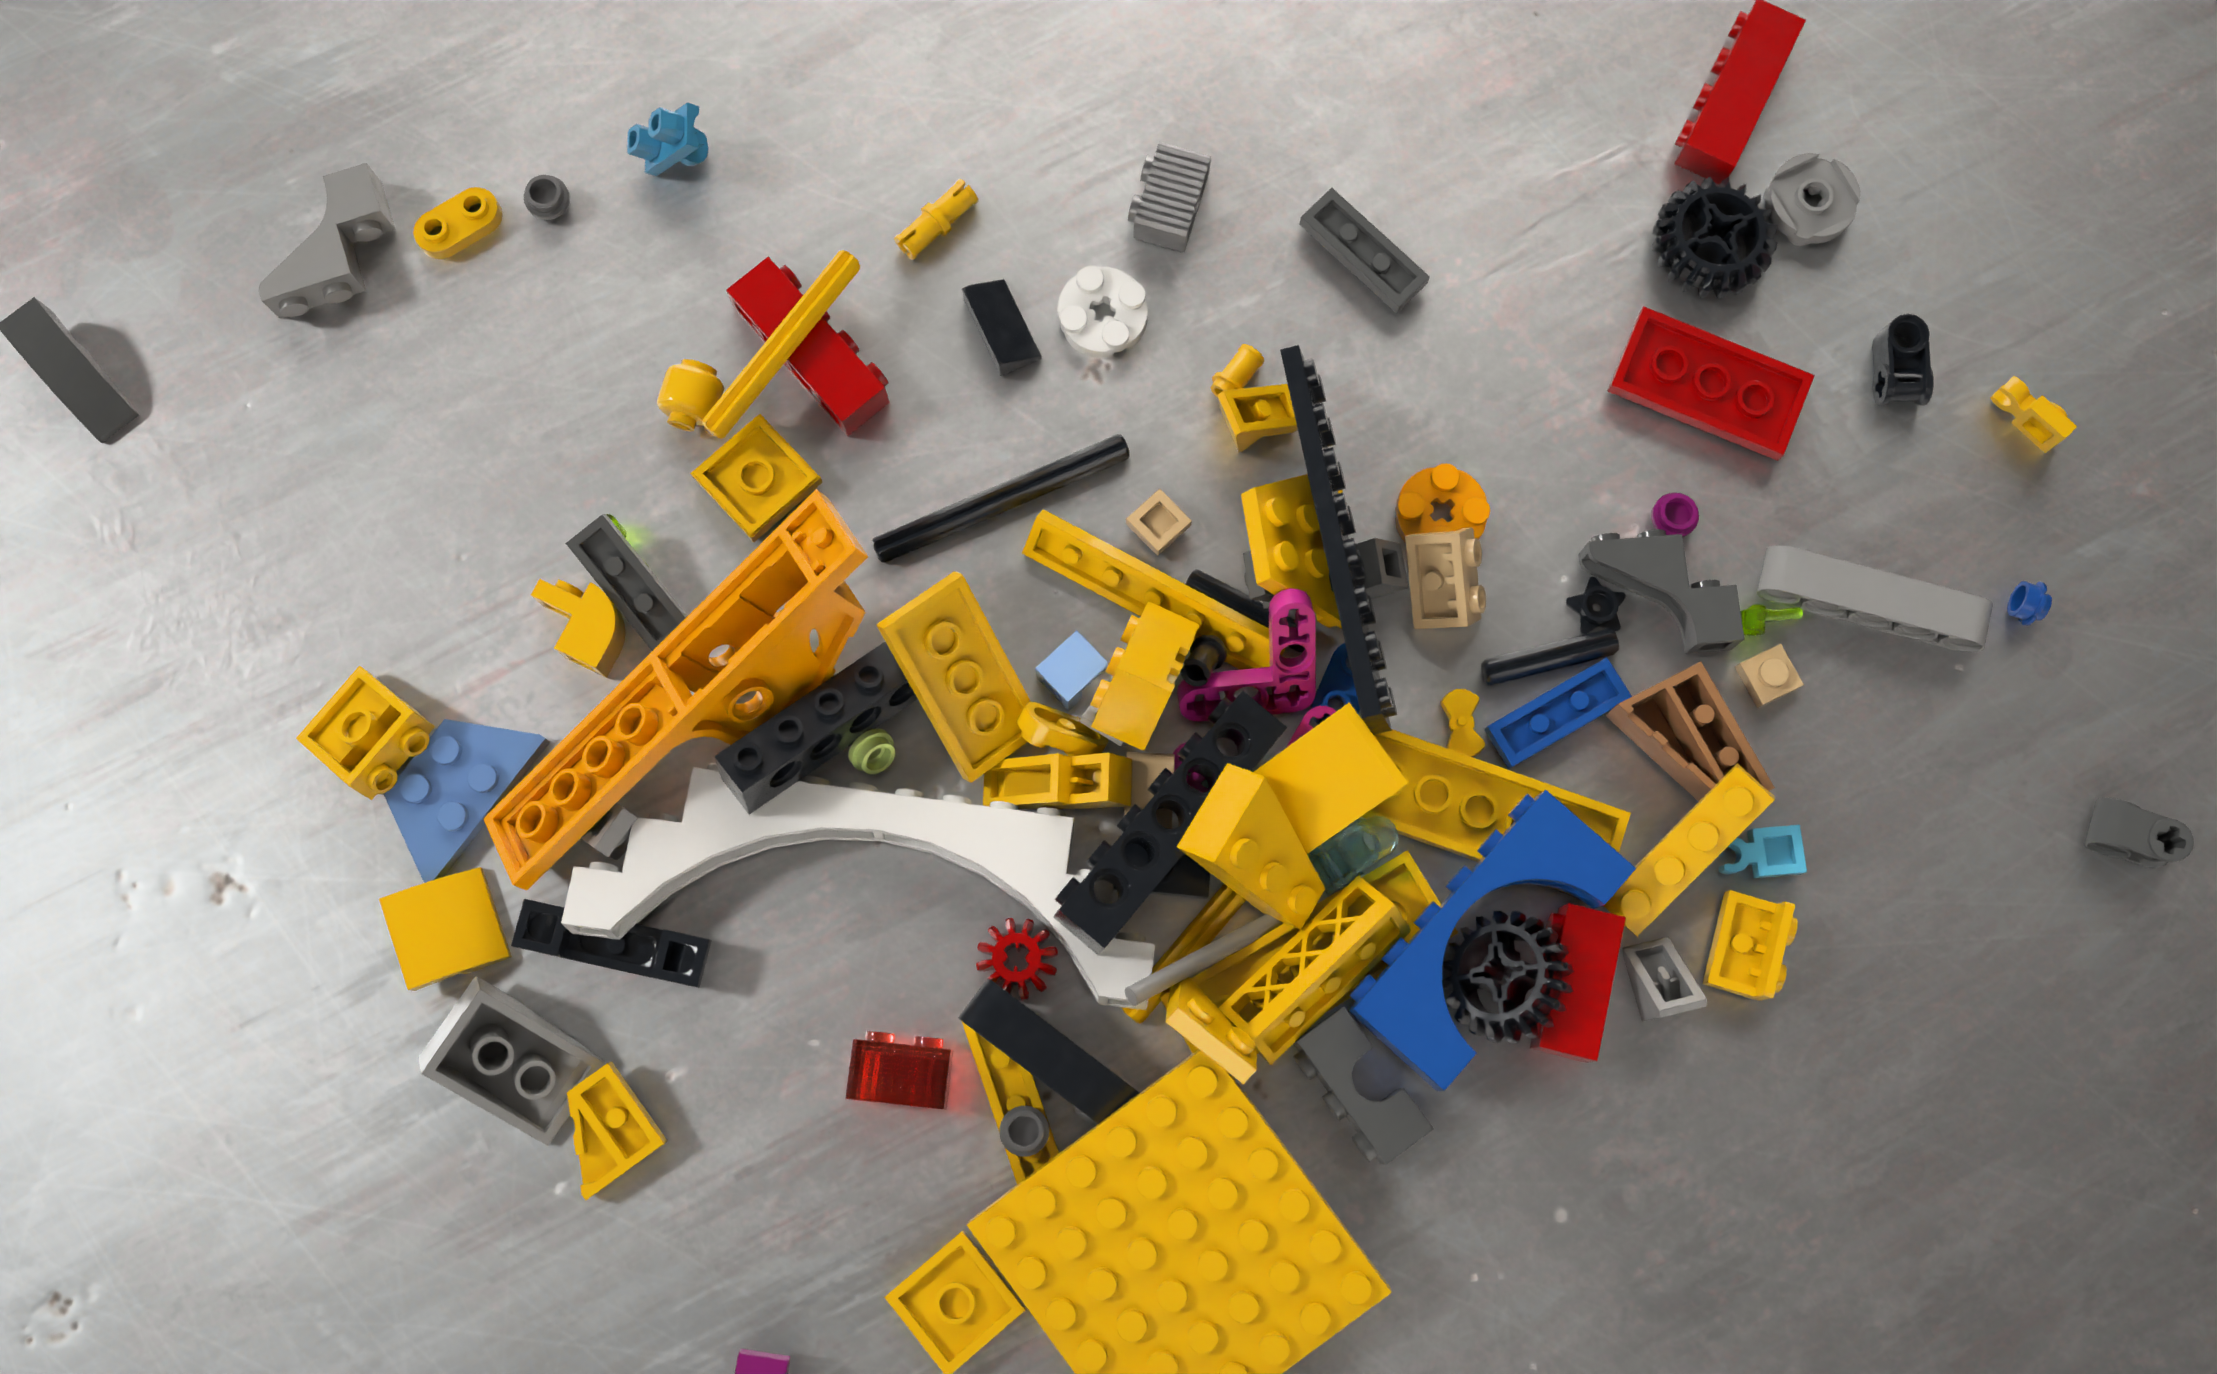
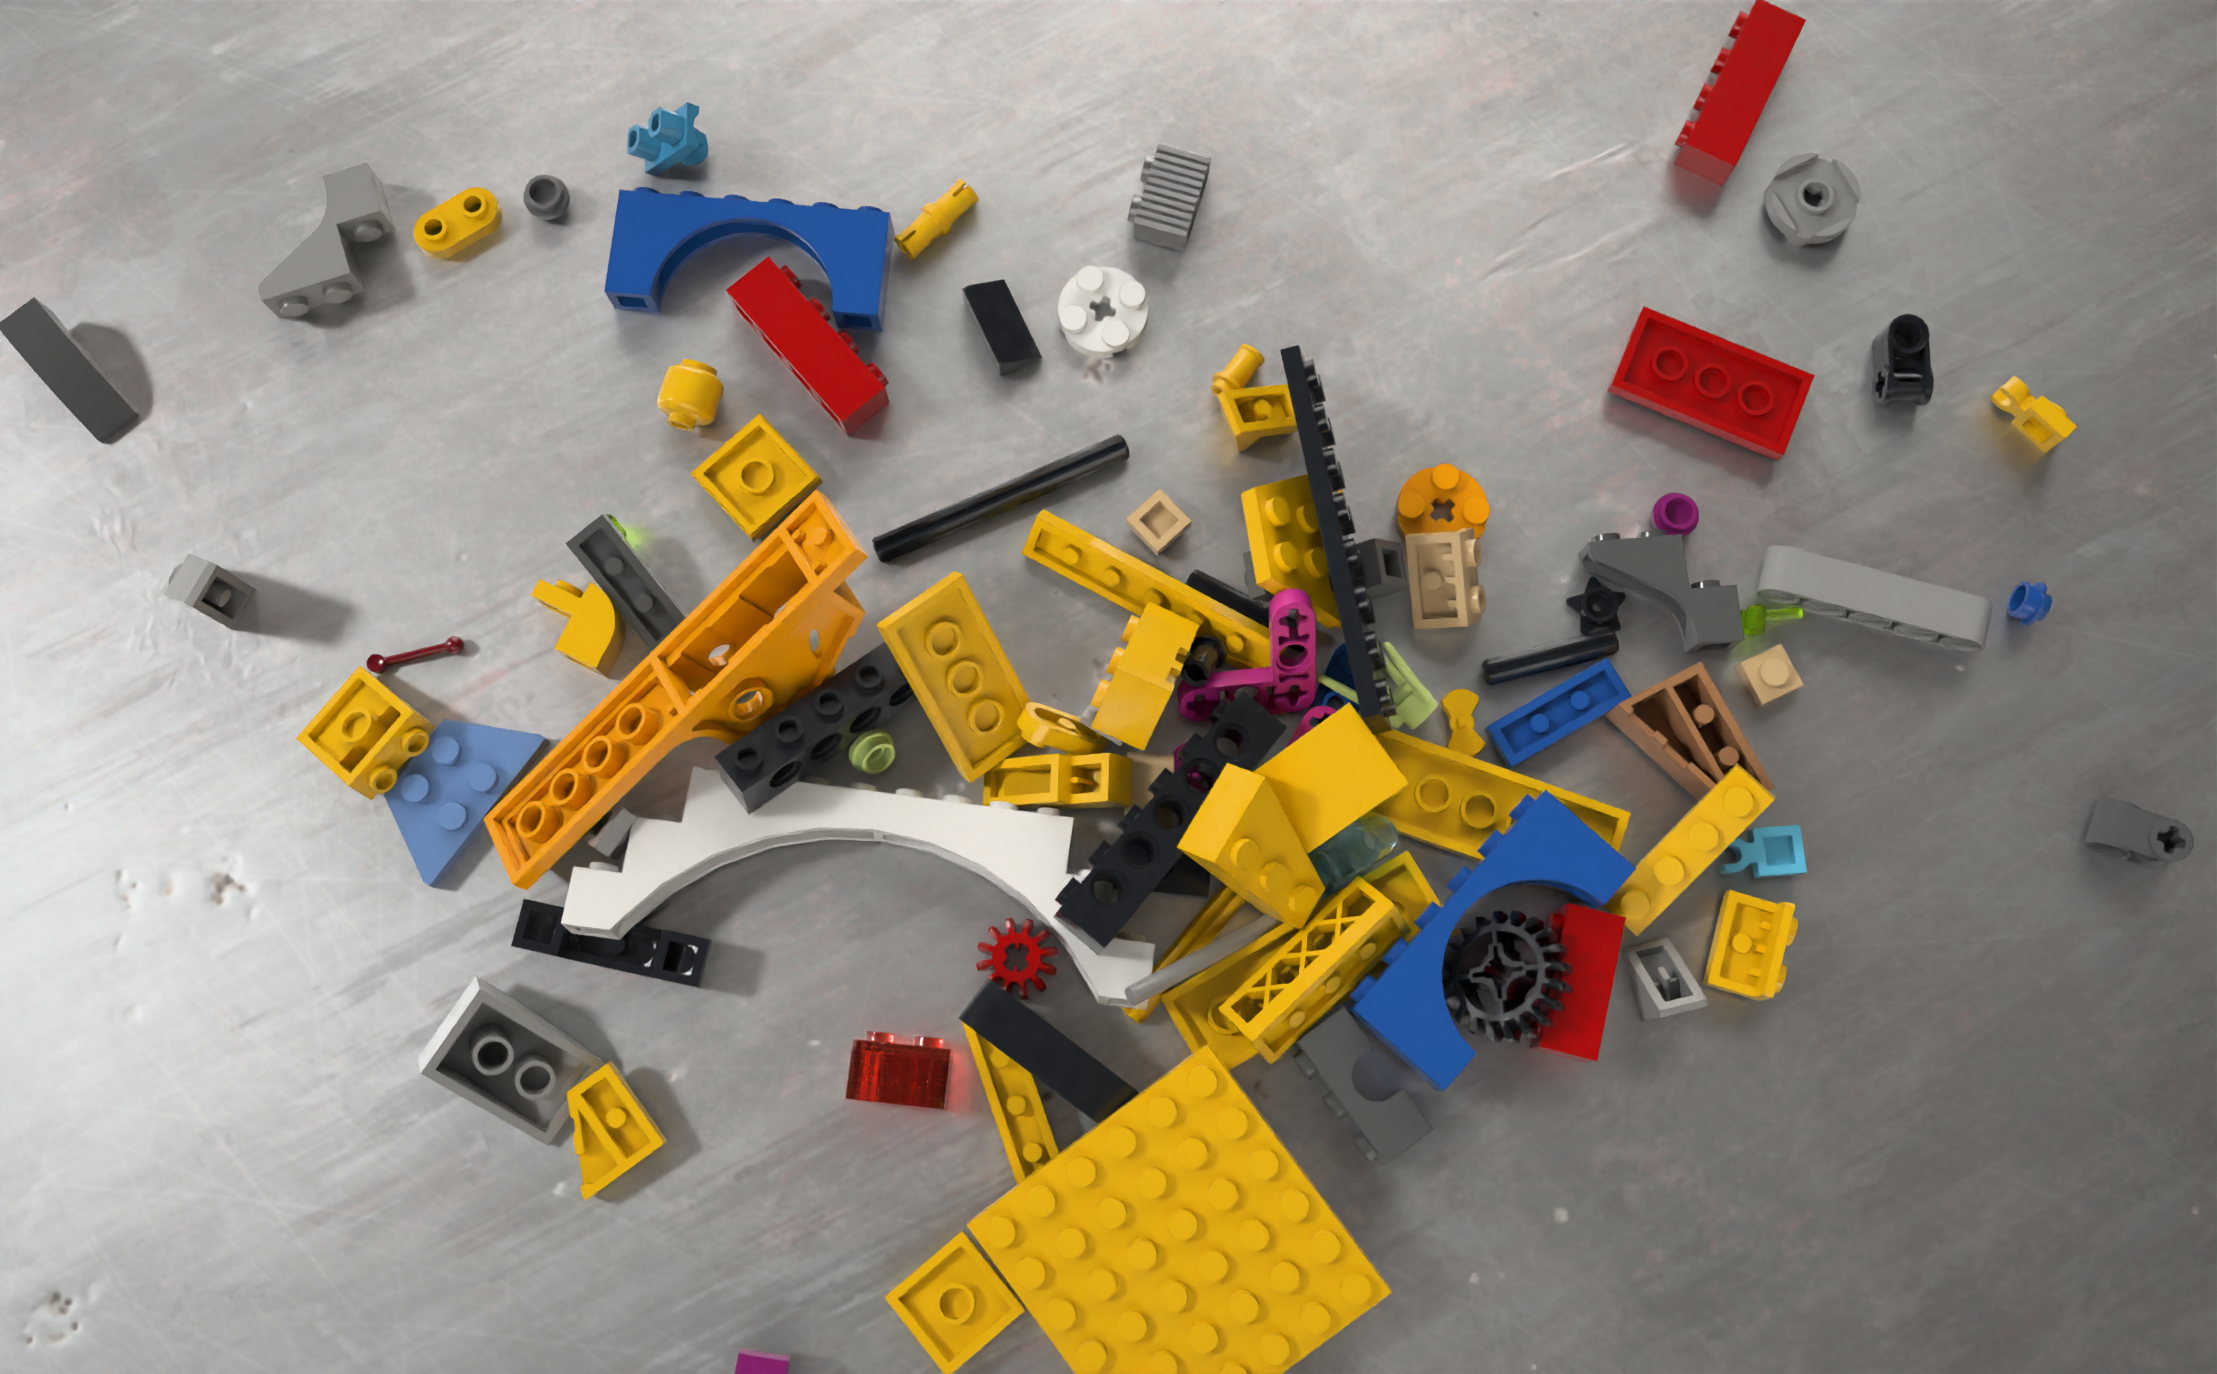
(209, 590): none -> light grey slope
(379, 663): none -> dark red hinge
(445, 928): yellow slope -> none
(663, 231): none -> blue arch
(781, 344): yellow axle -> none
(1024, 1131): flat silver plate -> none
(1070, 669): light blue panel -> none
(1210, 1030): yellow wing -> none
(1364, 250): dark grey plate -> none
(1411, 698): none -> yellowish green plant
(1719, 215): black gear -> none

